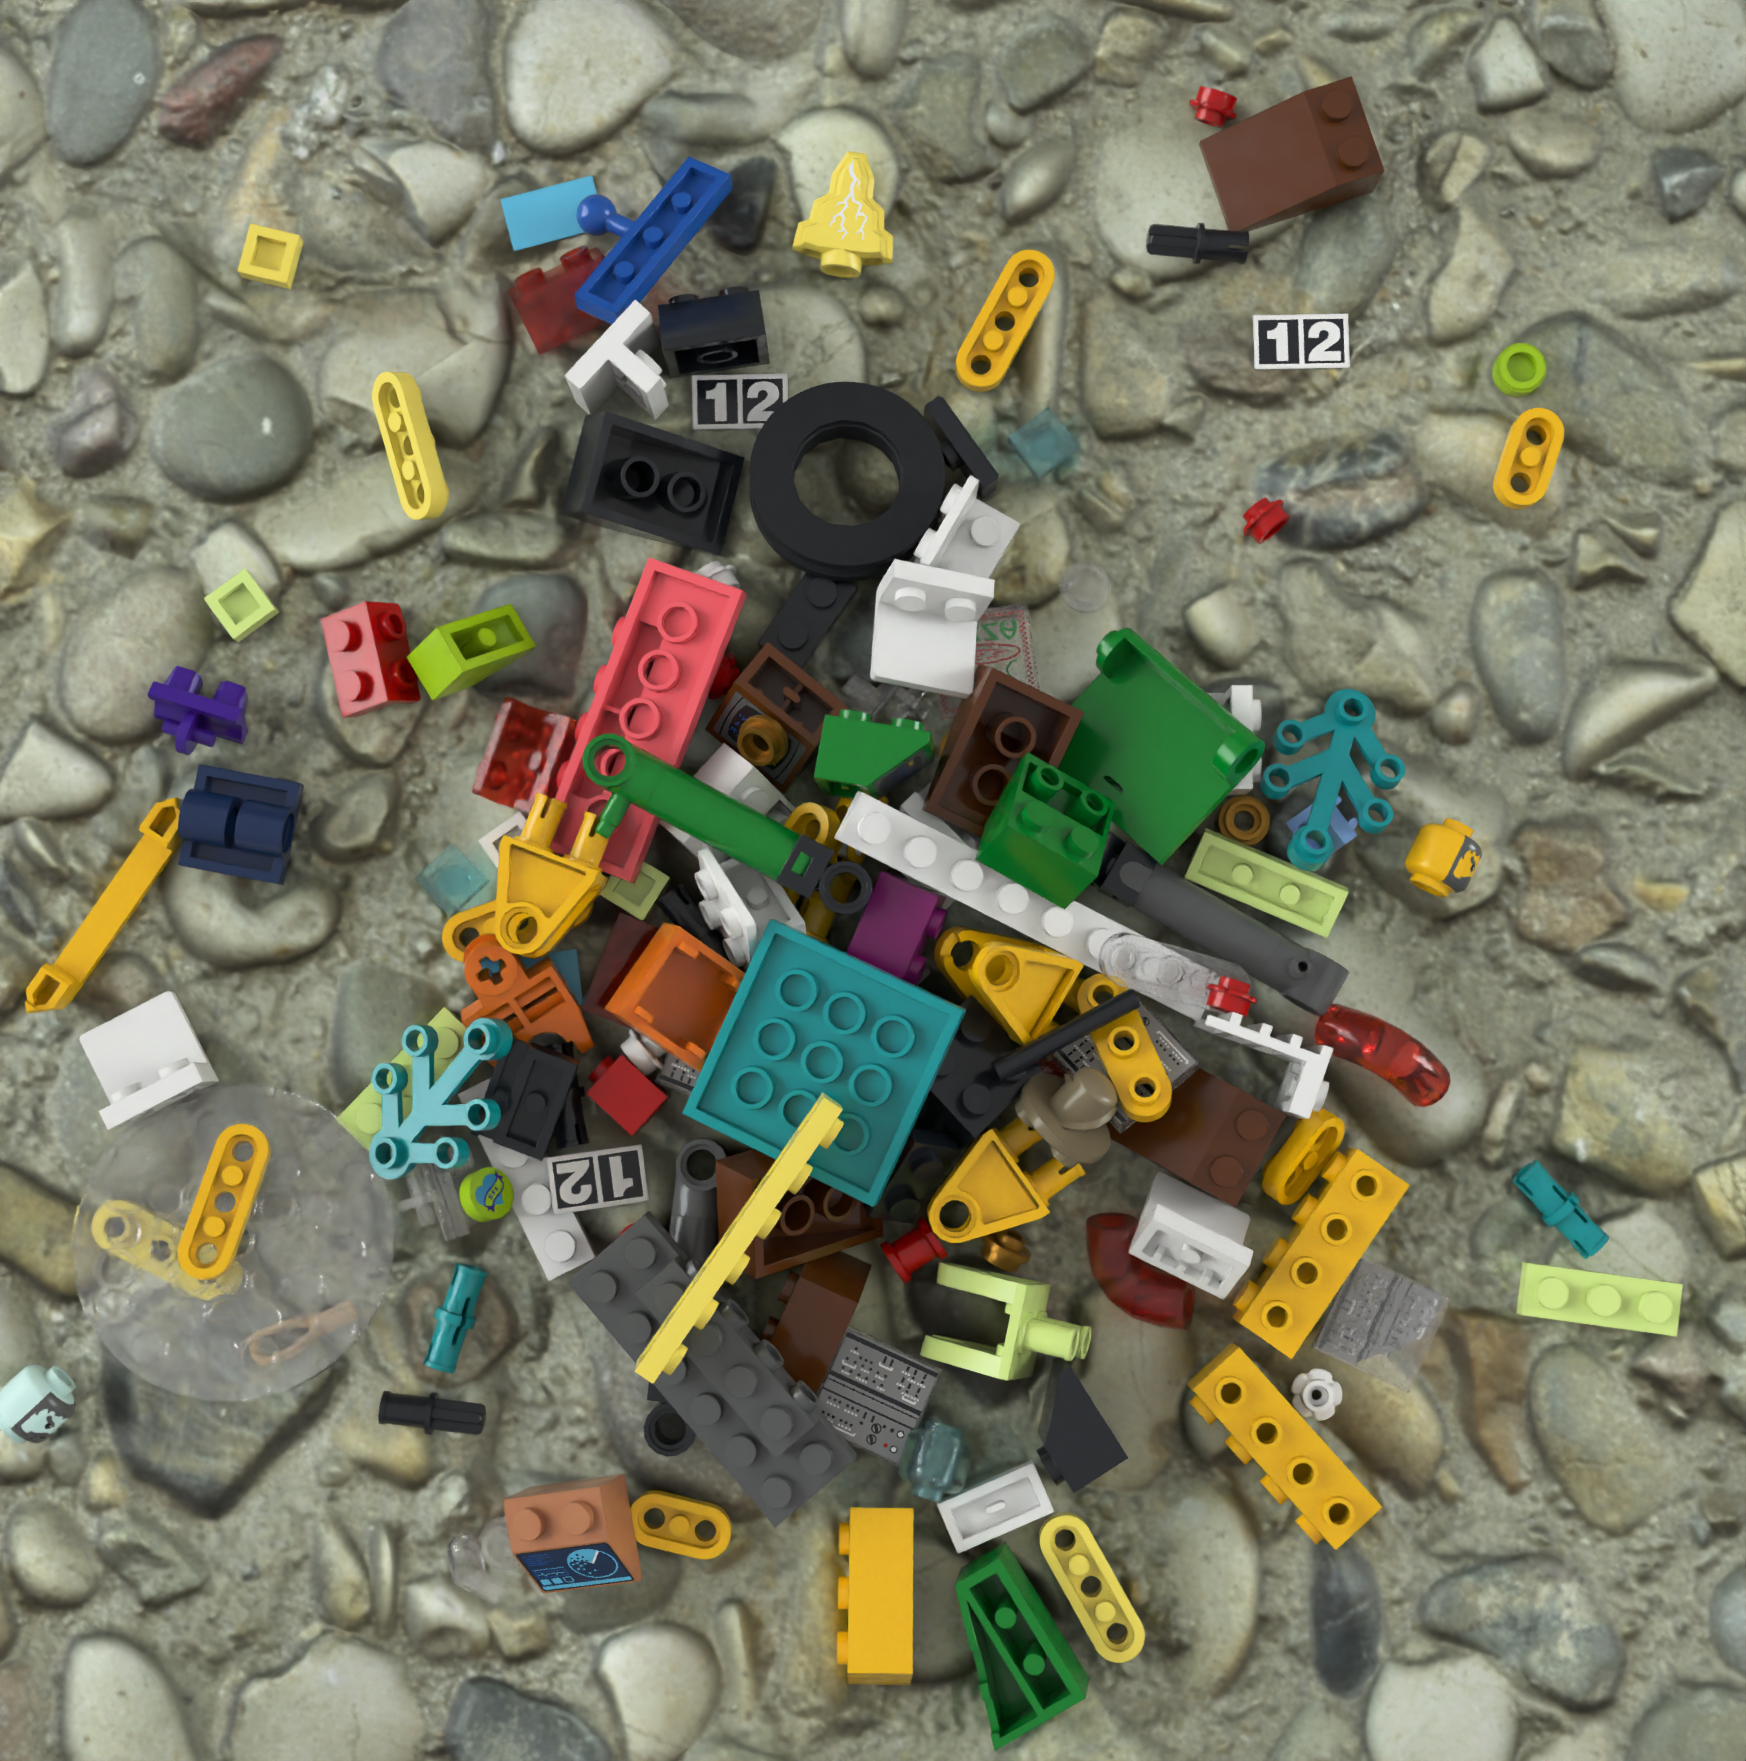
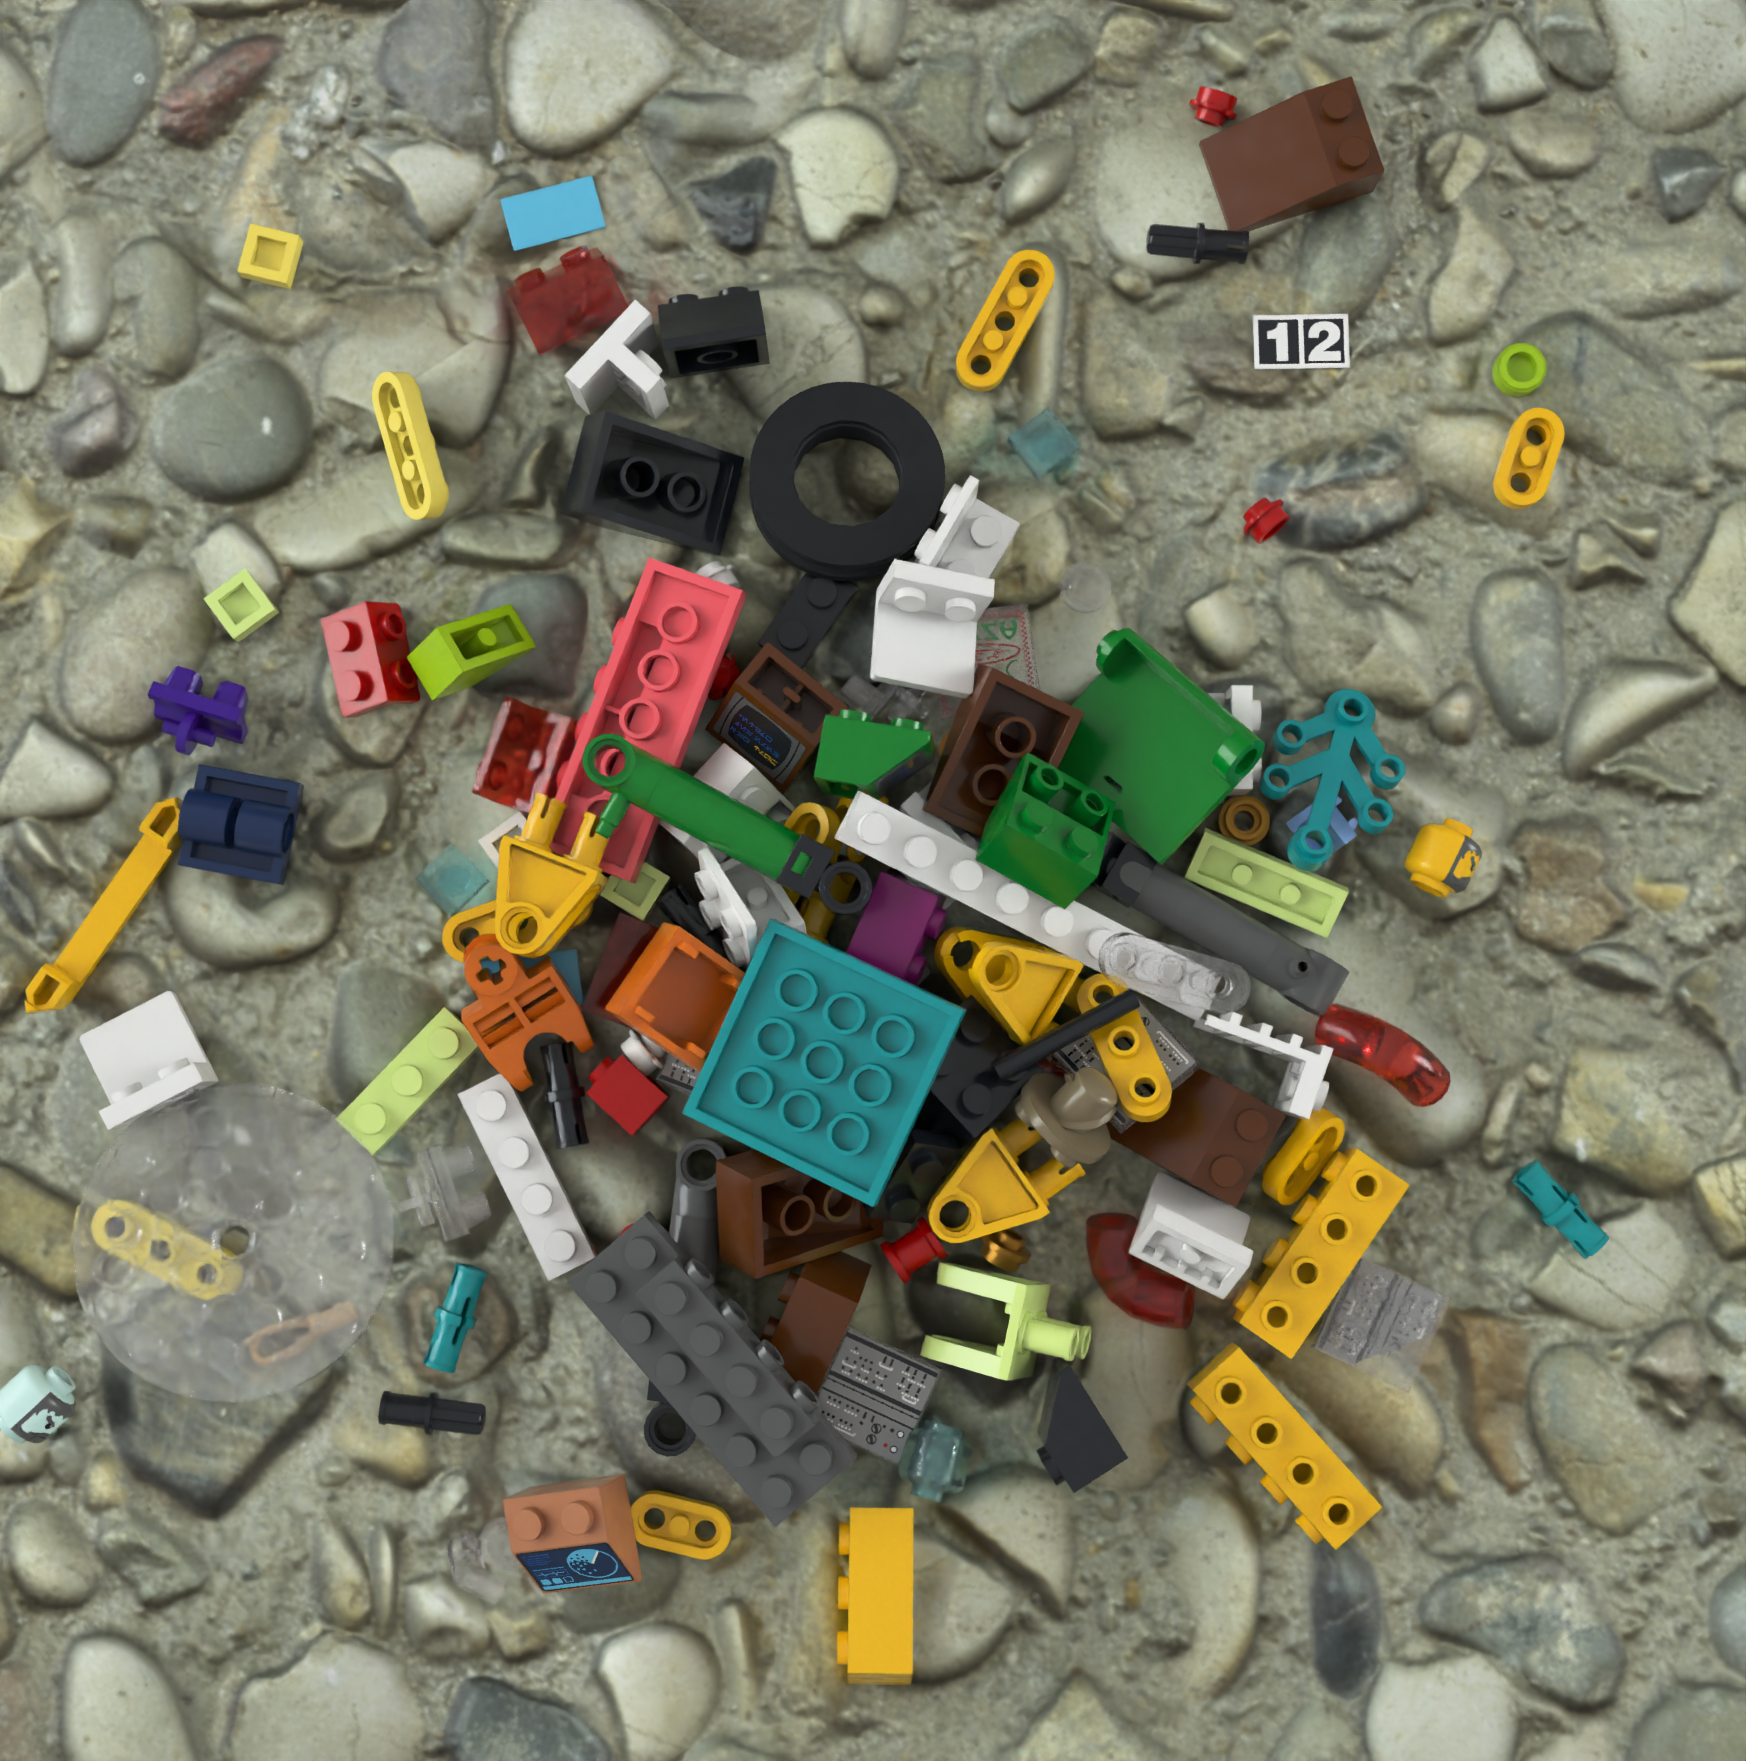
(223, 1176): yellow plate -> none
(430, 1099): plant -> none
(486, 1194): lime tile -> none
(531, 1094): black plate -> none
(597, 1179): sticker -> none
(649, 242): blue plate -> none
(728, 1256): light yellow plate -> none
(736, 400): sticker -> none
(762, 740): pearl gold plate -> none
(846, 223): light yellow rock -> none
(959, 447): black plate -> none
(995, 1506): white plate -> none
(1017, 1647): green wedge -> none
(1097, 1609): light yellow plate -> none
(1230, 996): red plate -> none
(1302, 1391): white plate -> none
(1599, 1299): yellowish green plate -> none

